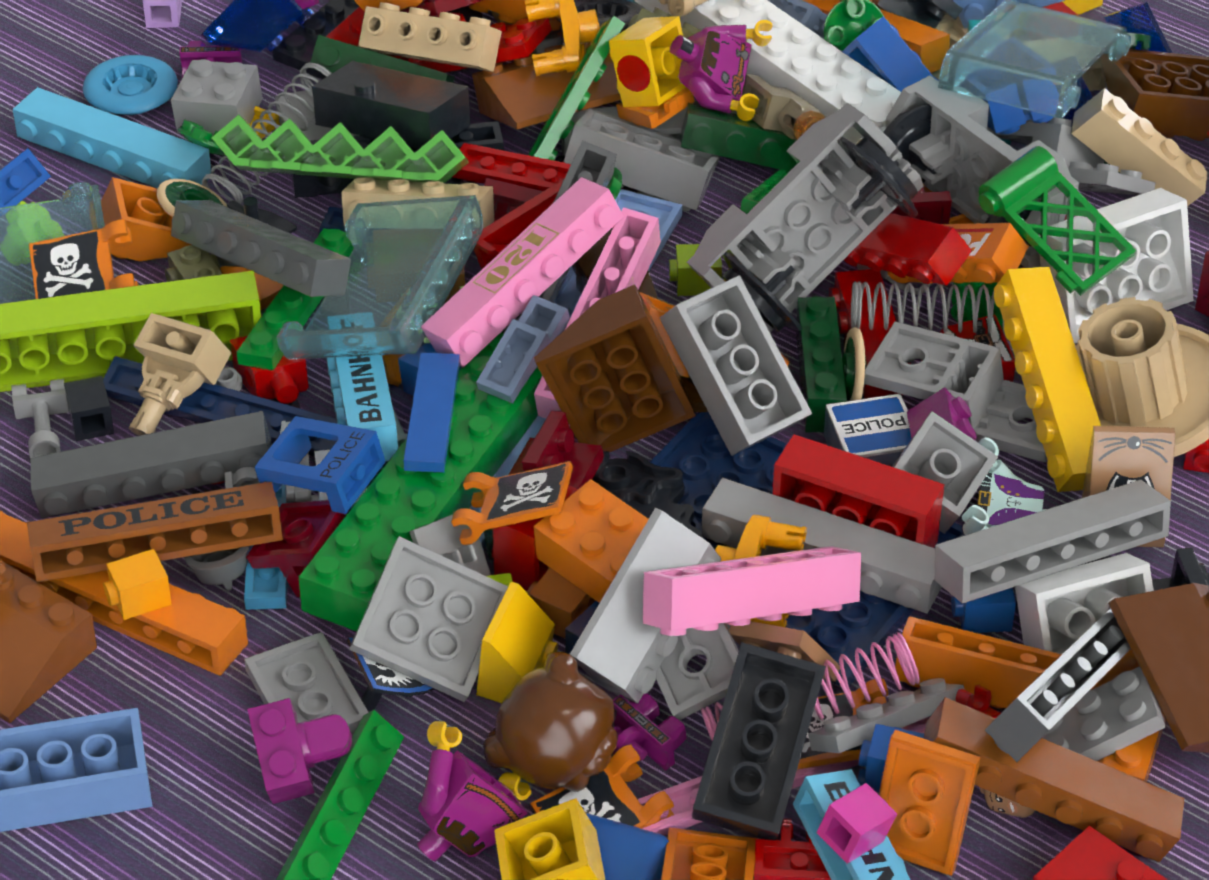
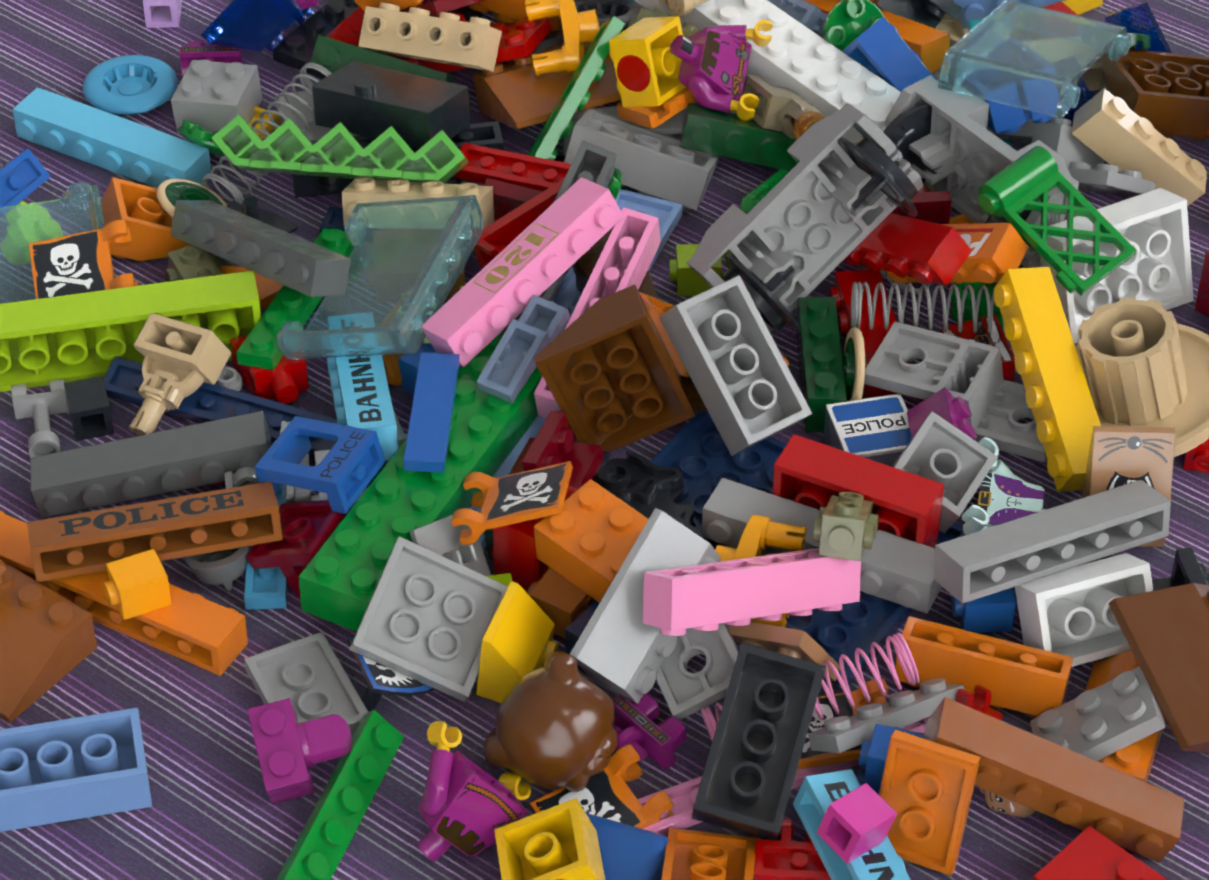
(845, 527): none -> olive brick
(1059, 687): dark grey brick -> none

